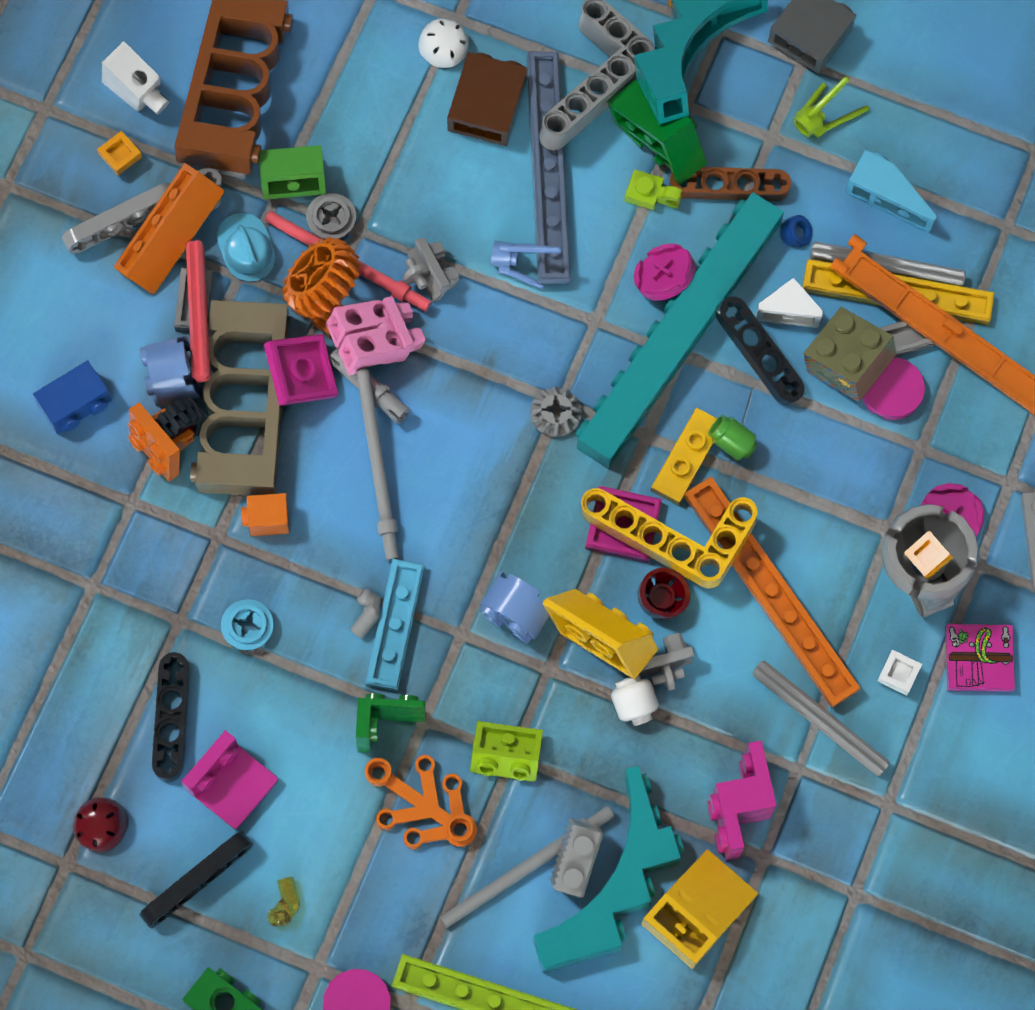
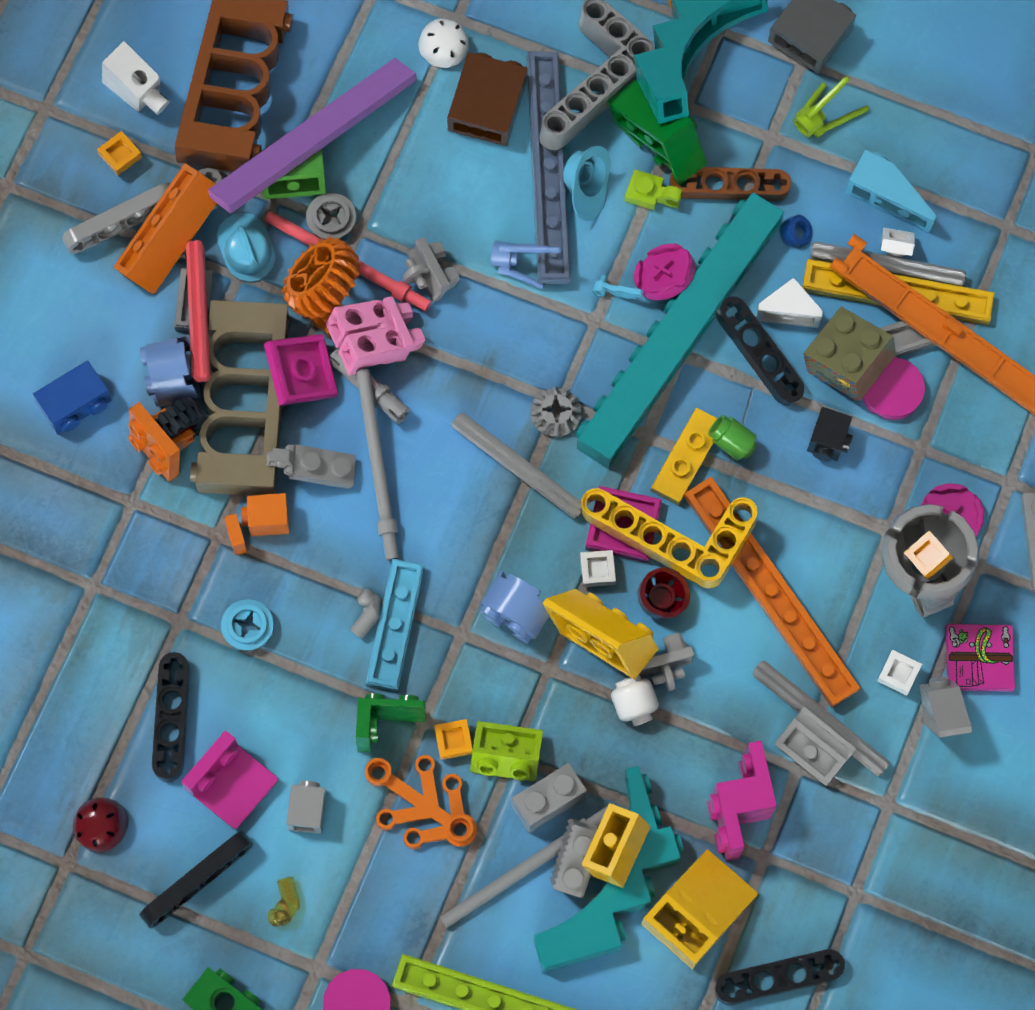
(235, 534): none -> orange tile
(306, 807): none -> light grey brick
(312, 135): none -> medium lavender tile
(314, 465): none -> light grey hinge
(453, 739): none -> light orange plate
(517, 465): none -> light grey axle
(548, 797): none -> light grey brick
(587, 179): none -> medium azure piece
(597, 568): none -> white plate
(600, 288): none -> medium azure piece
(616, 845): none -> yellow brick
(778, 972): none -> black beam
(815, 746): none -> light grey plate
(830, 435): none -> black brick
(897, 242): none -> white plate
(944, 707): none -> light grey slope

